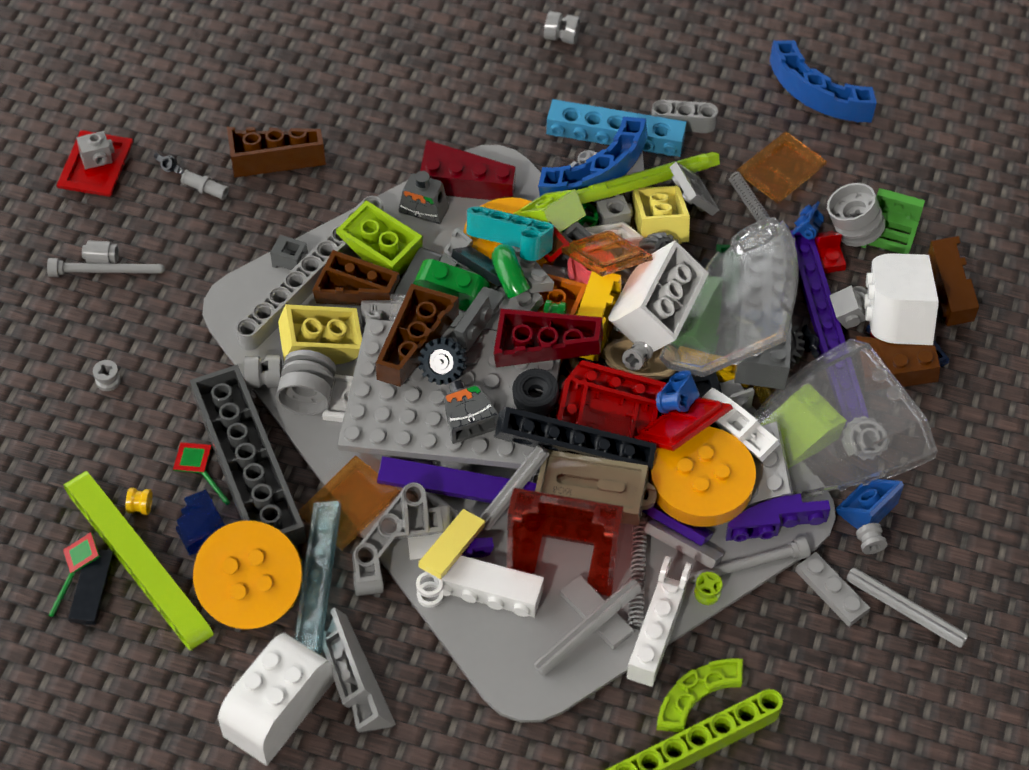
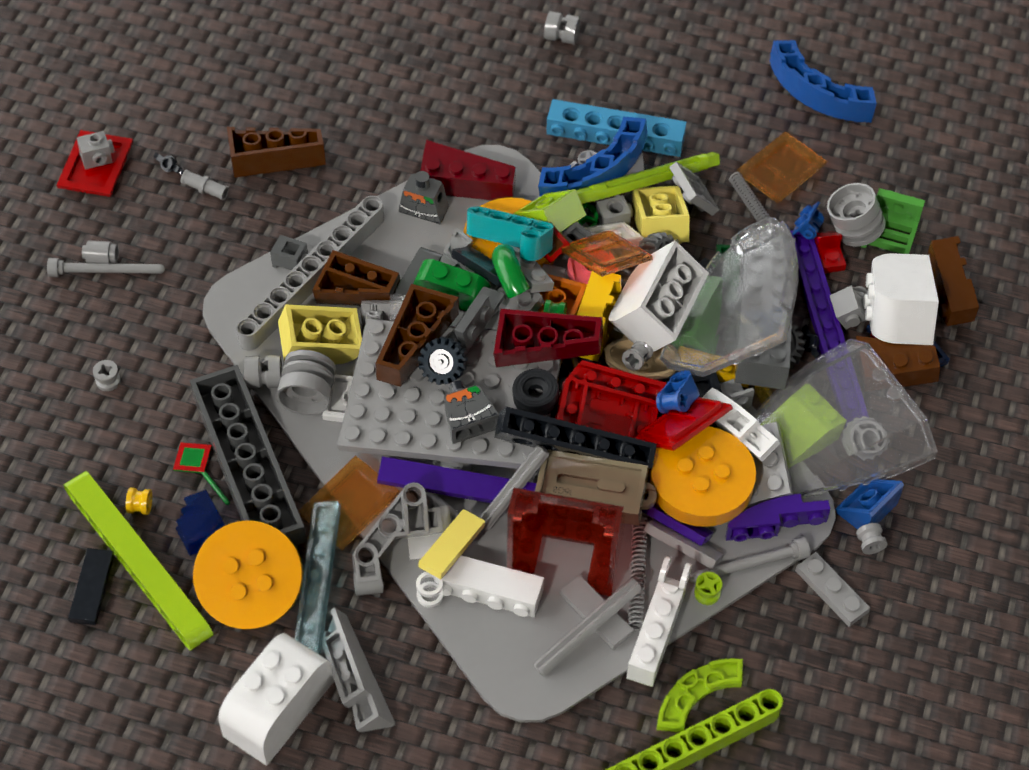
(77, 556): green piece -> none
(380, 238): lime slope -> none
(479, 548): dark purple piece -> none
(699, 116): light grey beam -> none
(907, 607): light grey axle -> none

